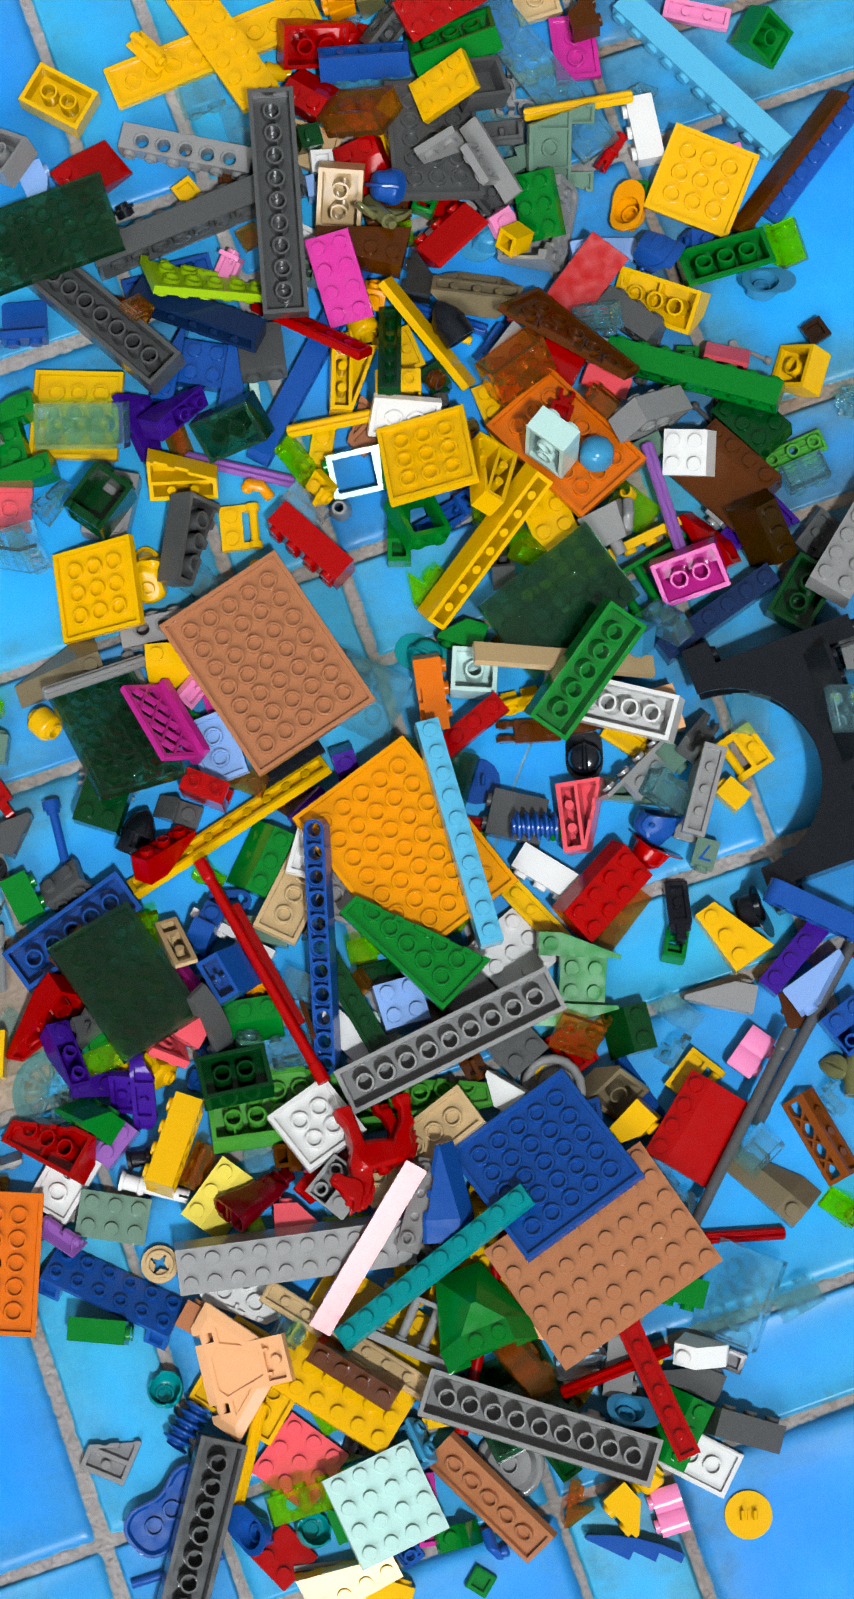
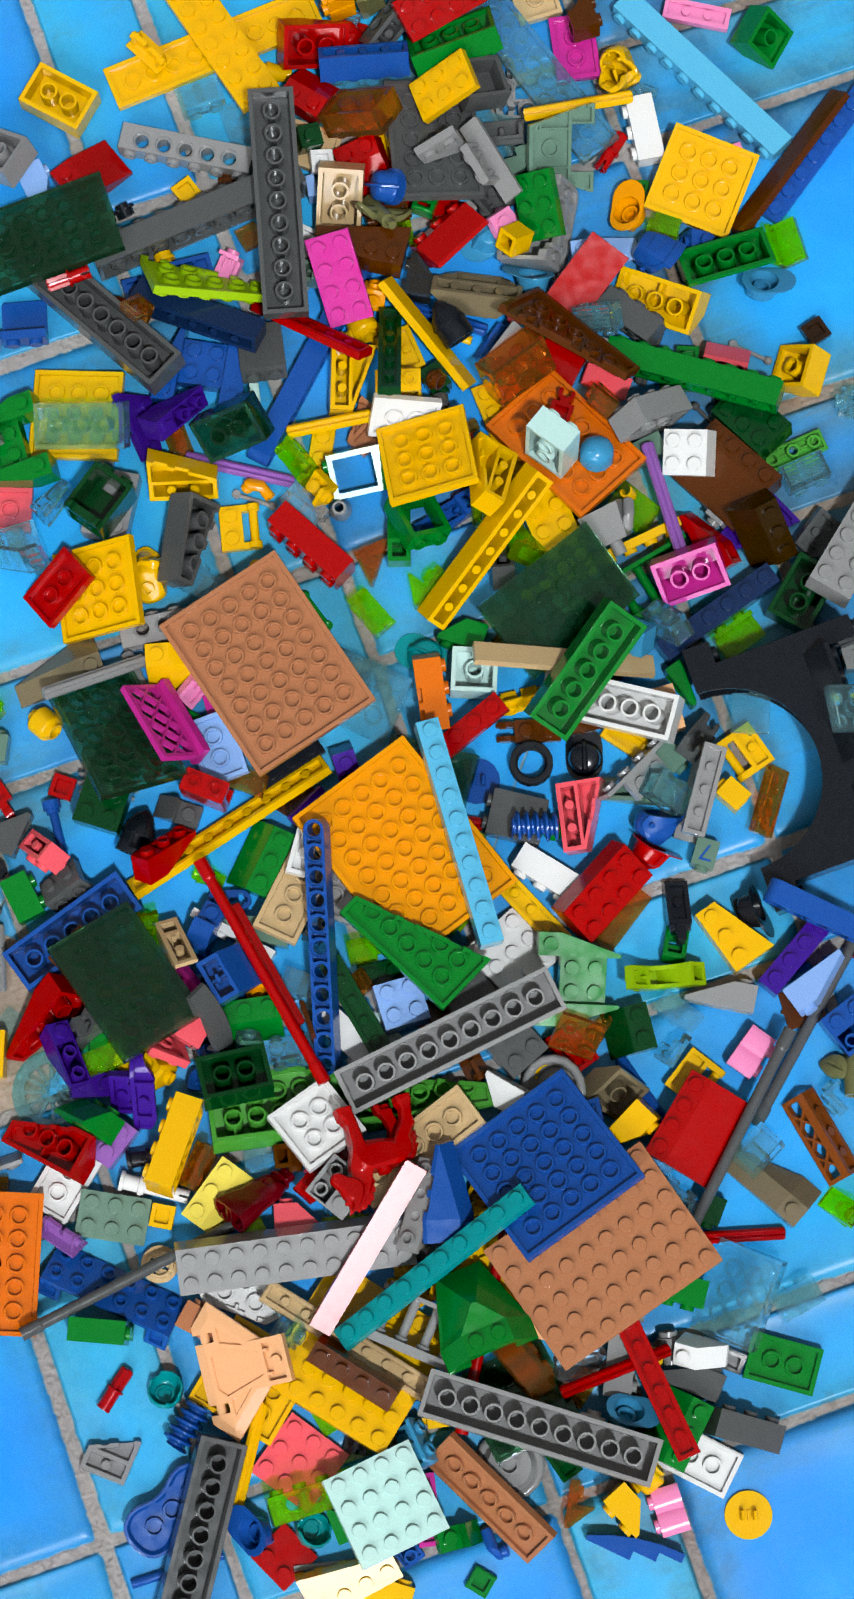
(40, 1324): none -> dark grey piece
(43, 853): none -> coral brick
(59, 587): none -> red plate
(62, 787): none -> red plate
(68, 278): none -> red axle
(115, 1389): none -> red axle
(162, 1216): none -> yellow plate
(166, 255): none -> yellow plate
(236, 494): none -> light grey hinge
(329, 624): none -> green hinge
(370, 560): none -> clear orange slope
(370, 612): none -> clear neon green hinge
(529, 277): none -> dark azure piece
(531, 746): none -> black tyre
(617, 69): none -> yellow head
(664, 977): none -> lime arch
(665, 225): none -> clear neon green brick
(668, 1337): none -> light grey cone
(677, 675): none -> green slope
(714, 1213): none -> dark green brick
(738, 635): none -> clear neon green bracket
(768, 801): none -> clear orange plate
(784, 1364): none -> green plate

